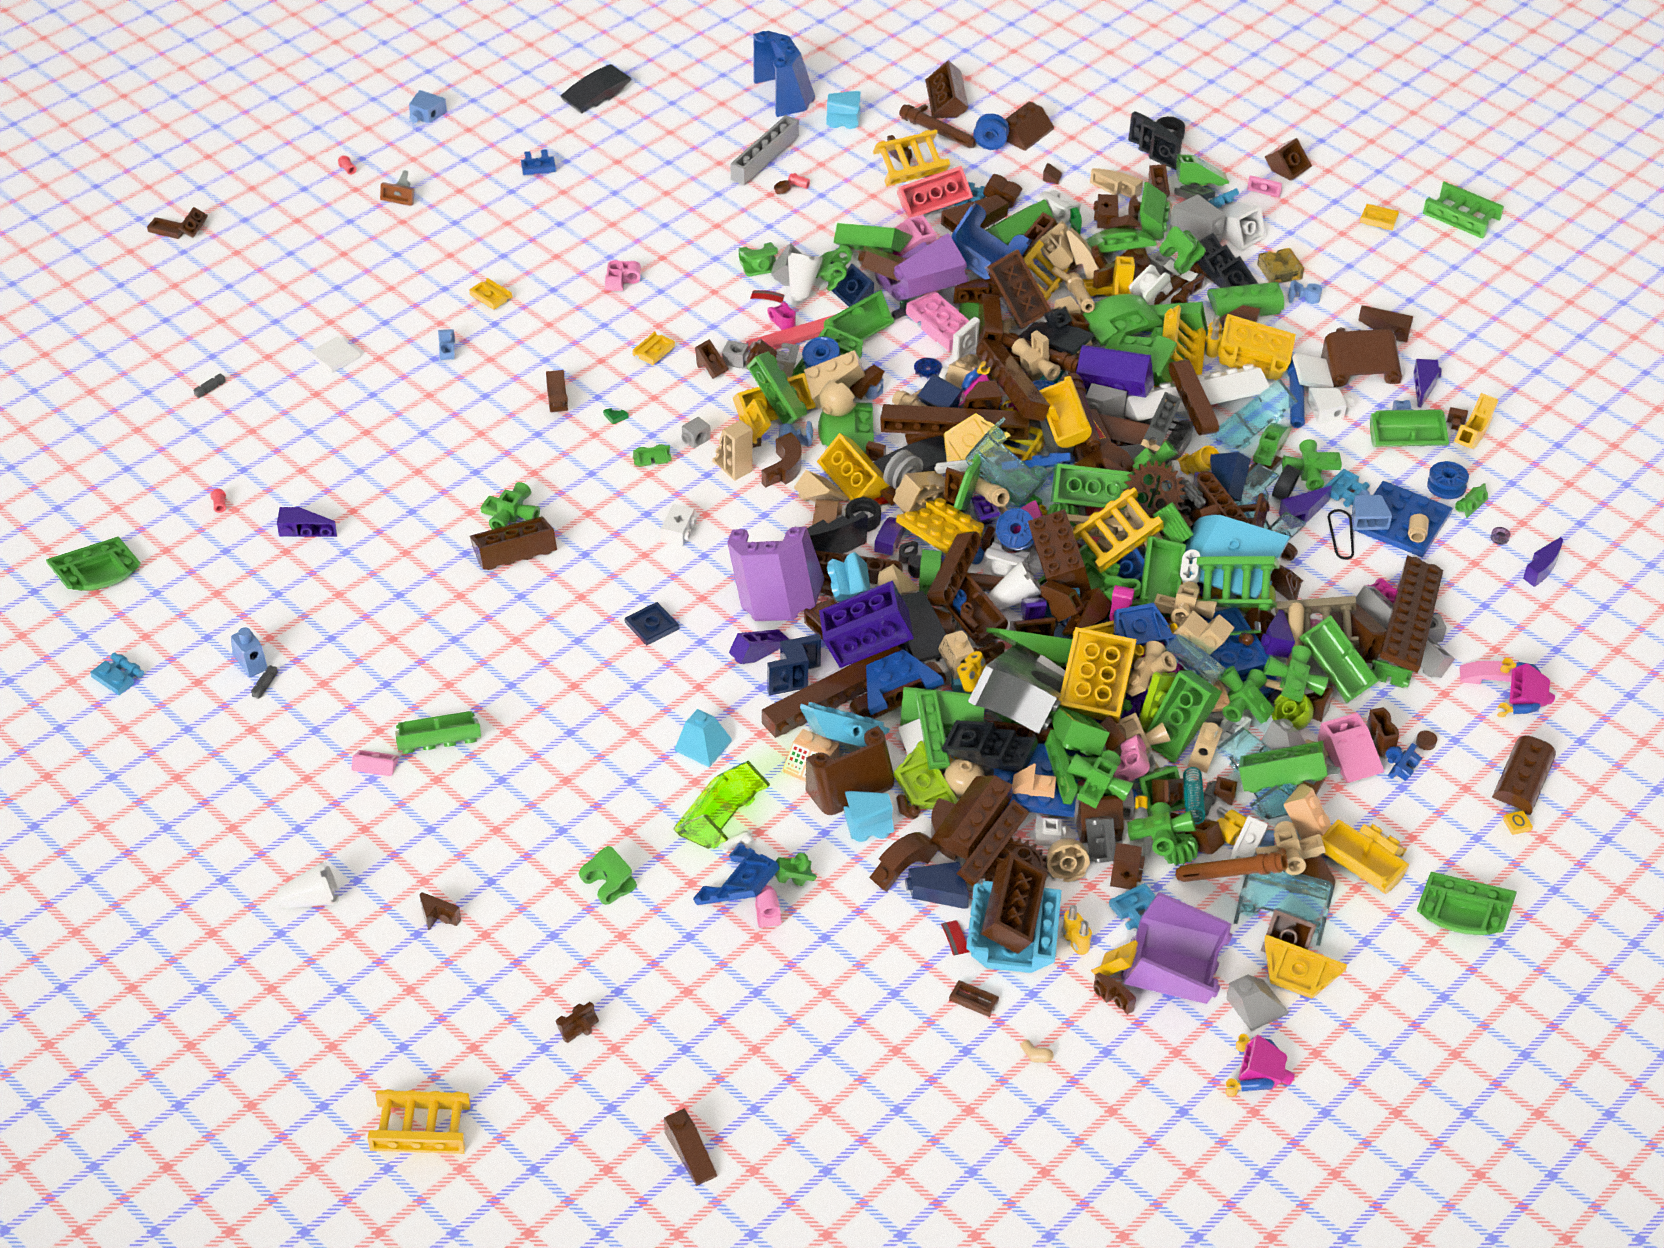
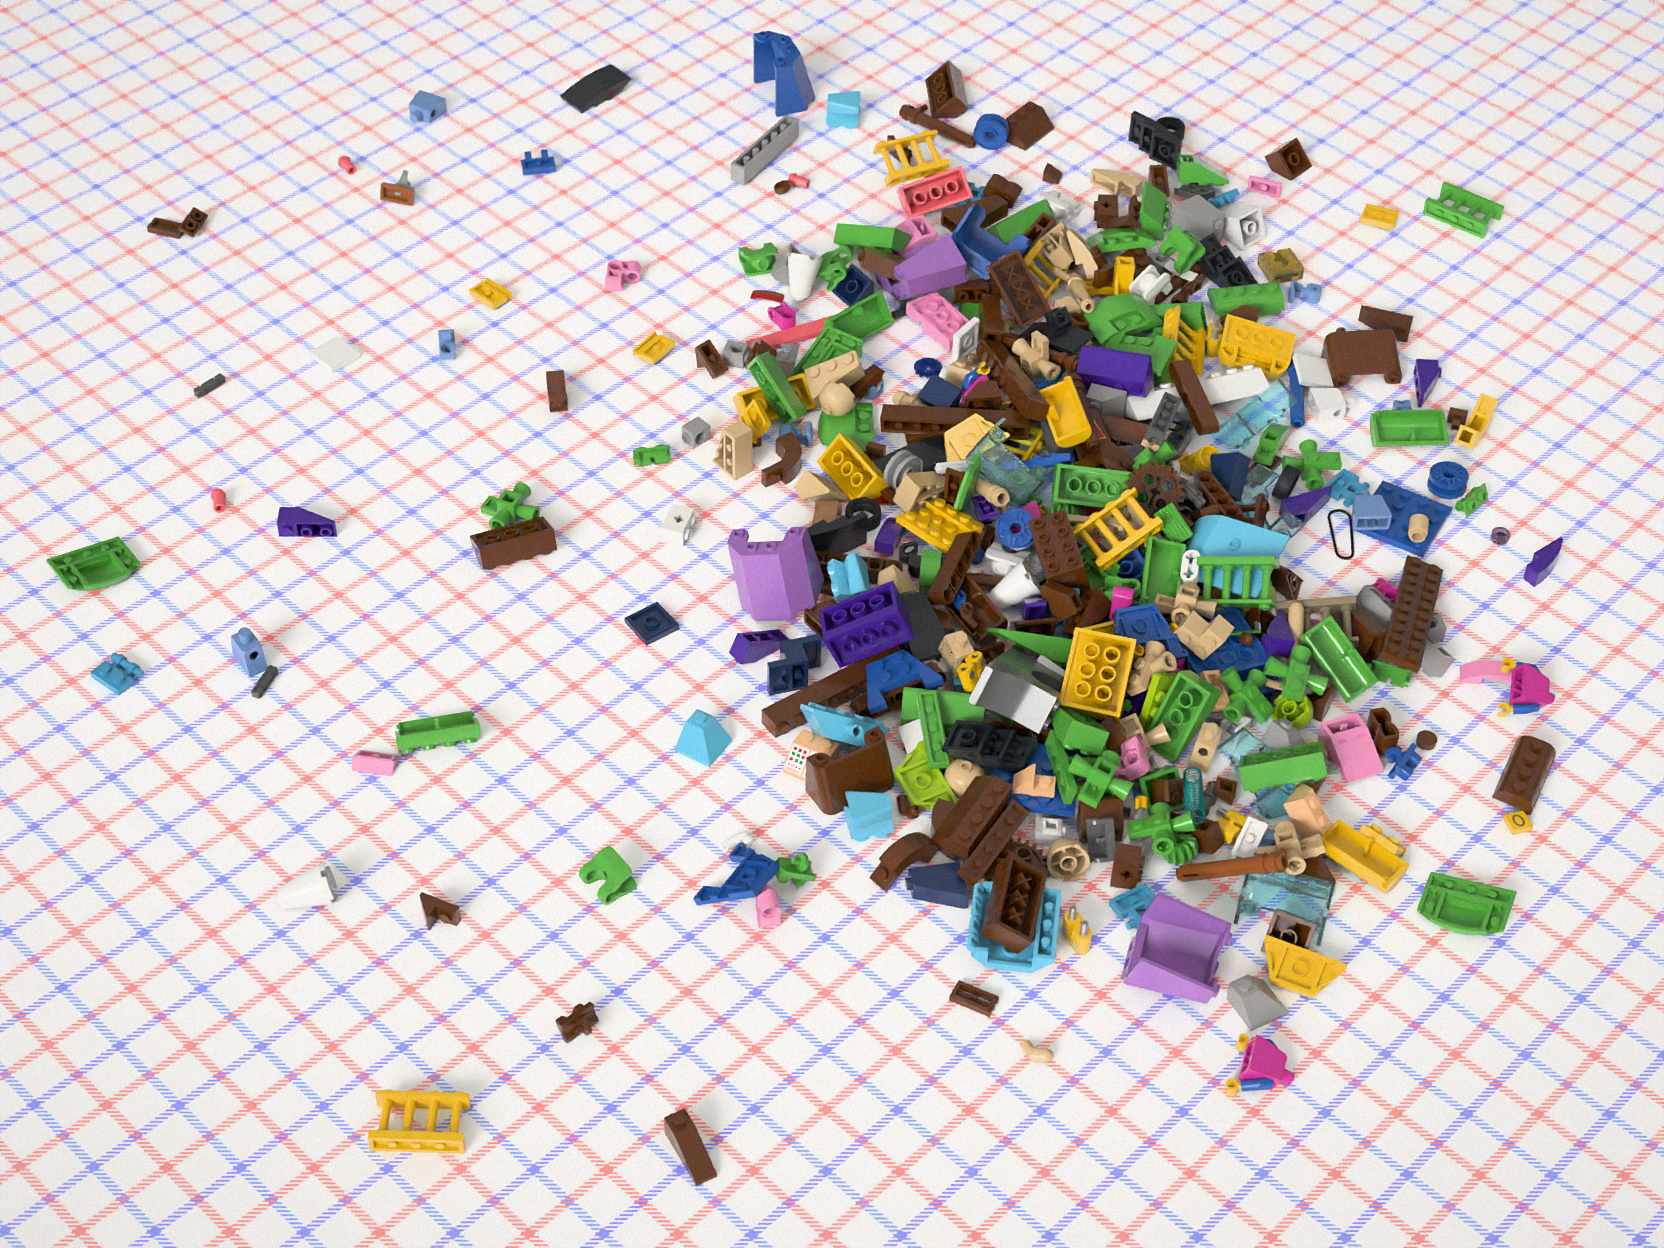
(615, 416): green tile -> none
(718, 803): clear neon green windscreen -> none
(819, 350): blue wheel -> none
(955, 937): red sticker -> none
(1076, 220): green slope -> none
(1111, 989): reddish brown slope -> none
(1117, 959): yellow piece -> none
(1195, 659): clear light blue slope -> none
(1289, 552): reddish brown tile -> none

